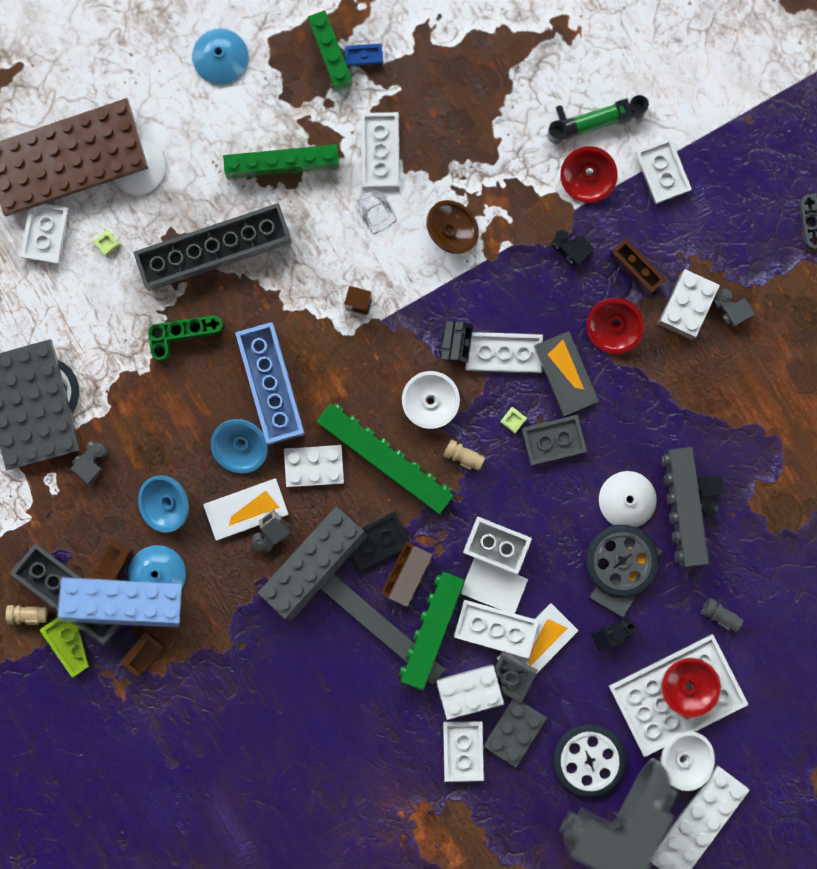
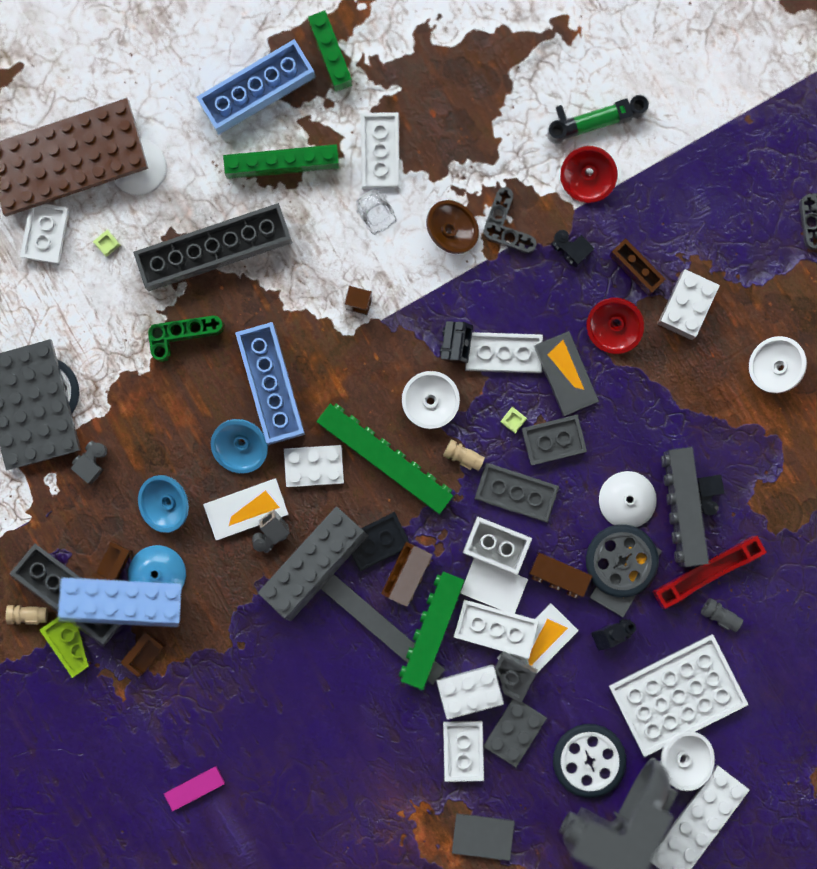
(194, 788): none -> dark pink tile
(224, 67): dark azure dish -> none
(256, 87): none -> light blue brick
(363, 54): blue plate -> none
(483, 836): none -> dark grey tile
(498, 225): none -> dark grey beam
(516, 492): none -> dark grey tile
(559, 575): none -> reddish brown brick
(663, 170): white plate -> none
(703, 574): none -> red arch
(704, 690): red dish -> none
(732, 312): dark grey brick -> none
(769, 357): none -> white dish

